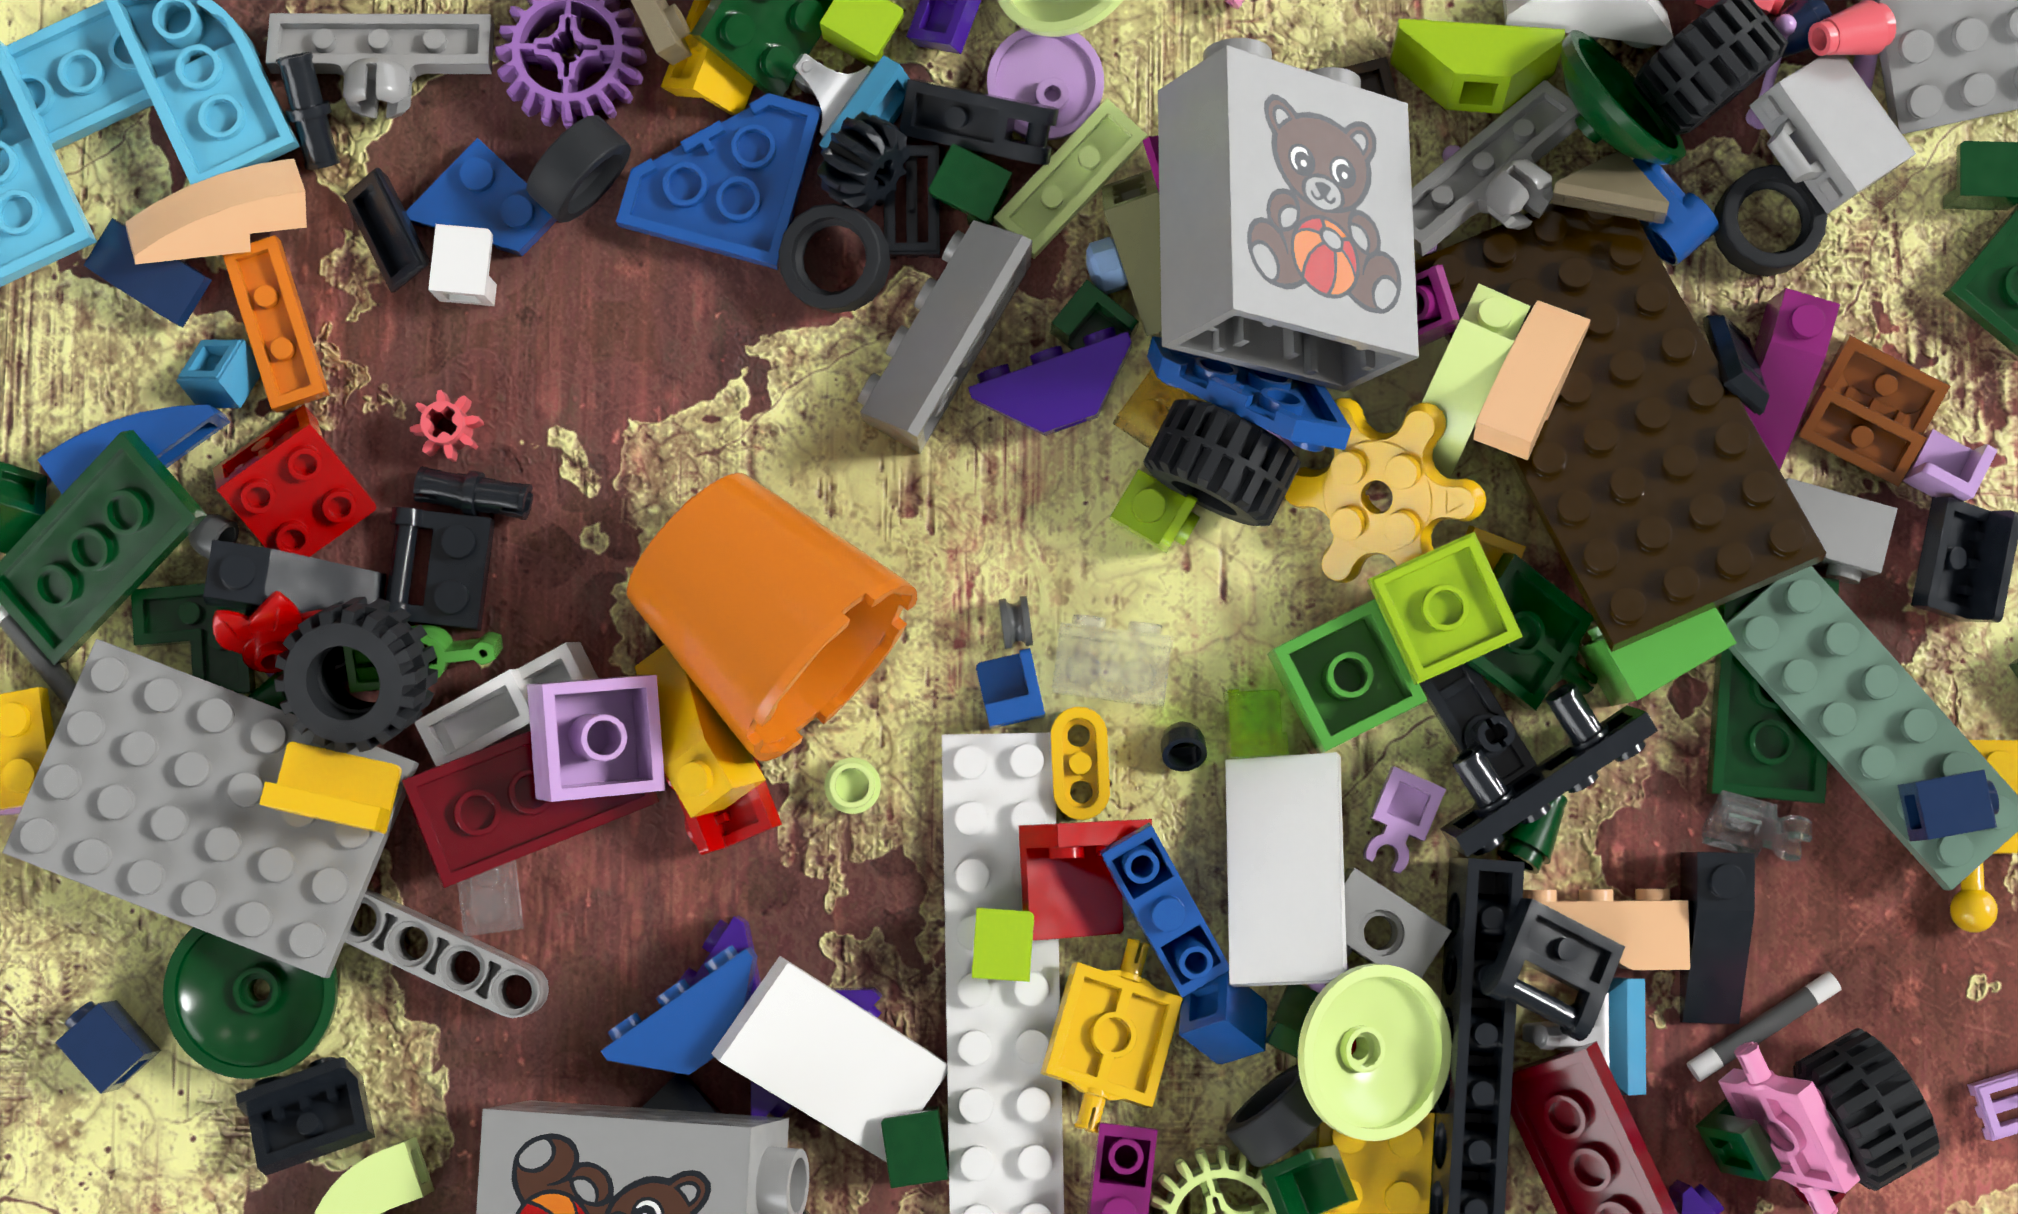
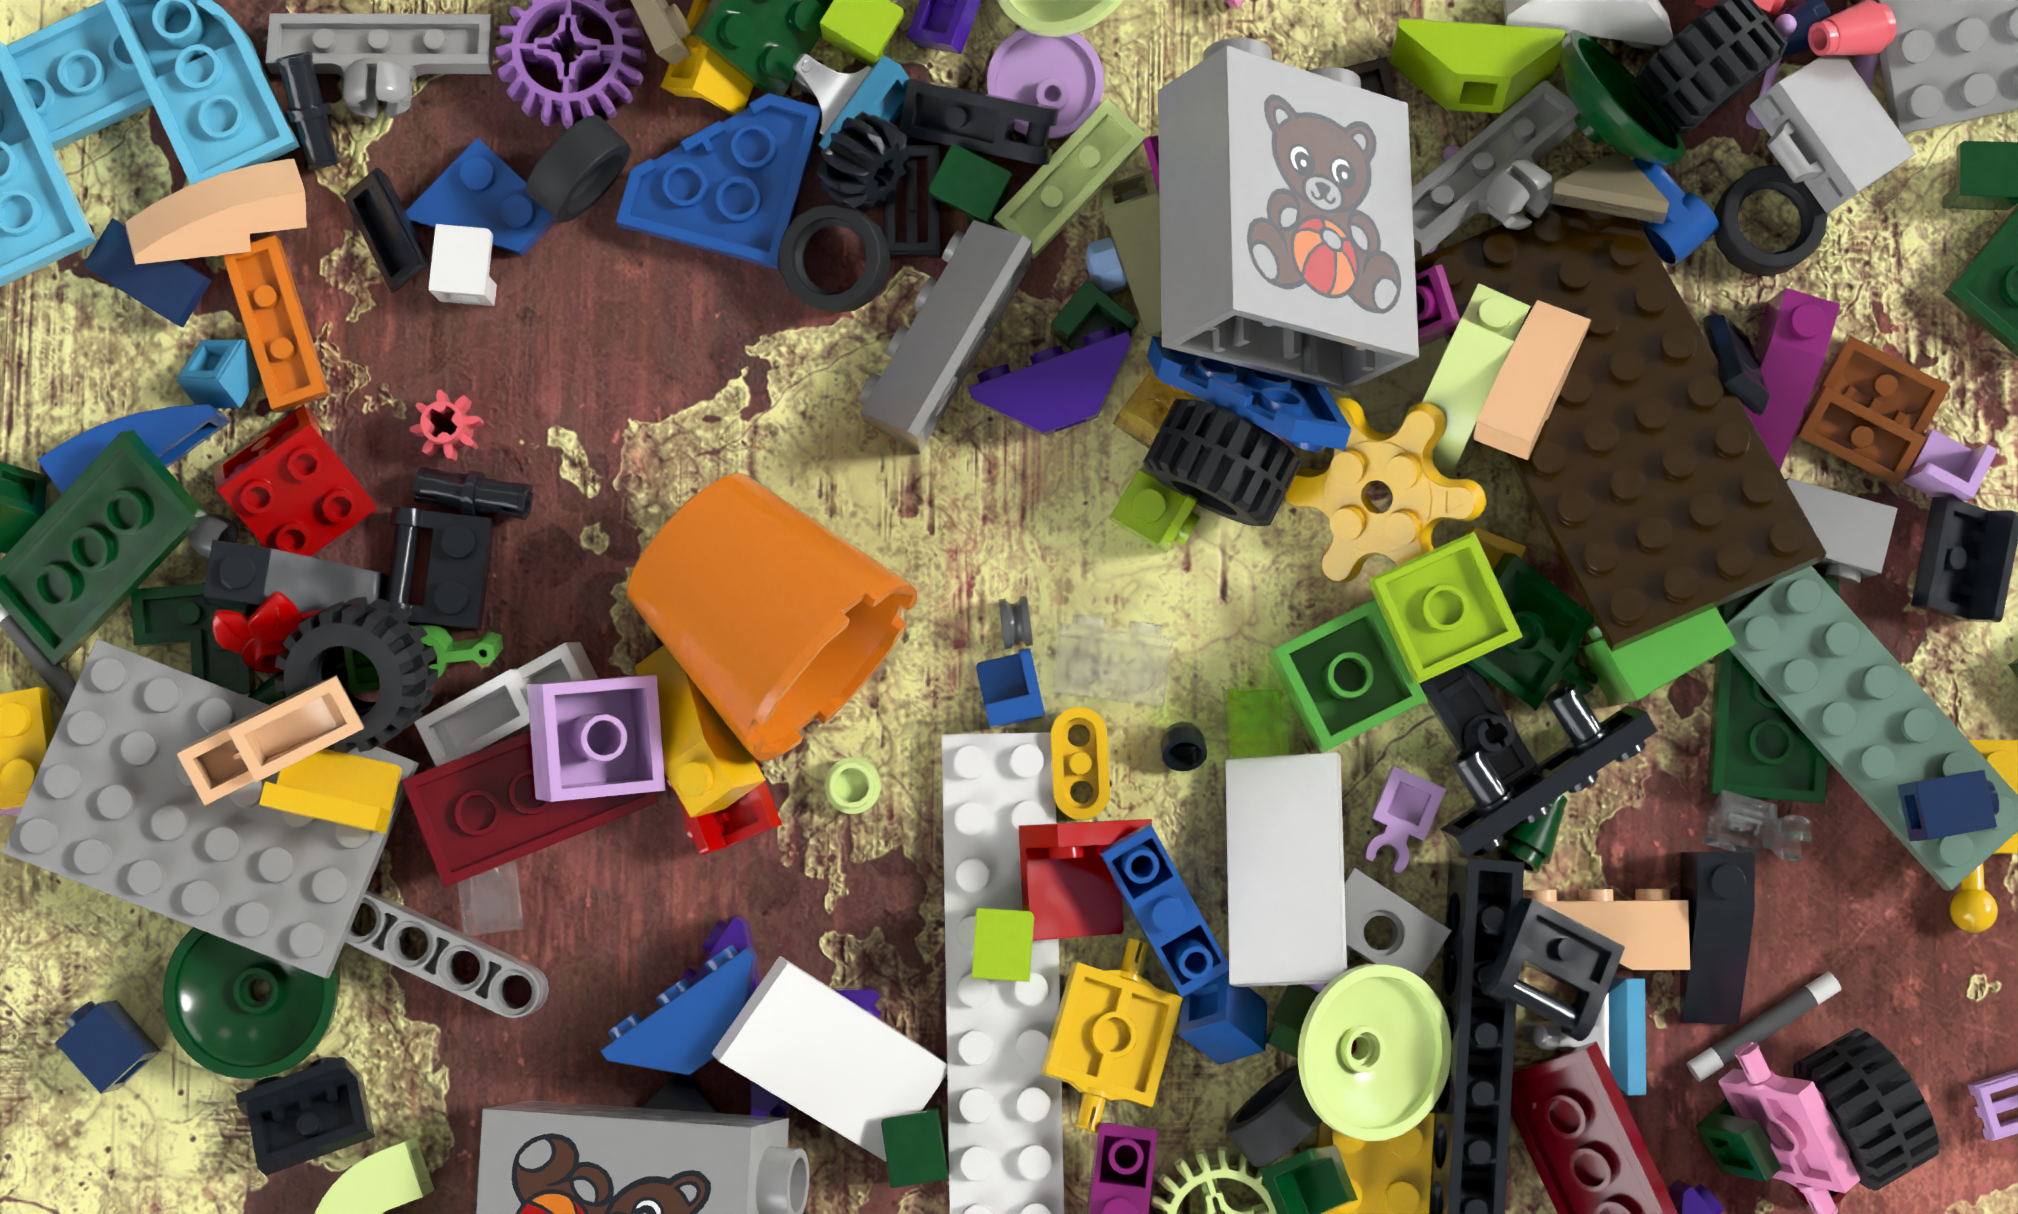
(269, 739): none -> light nougat slope

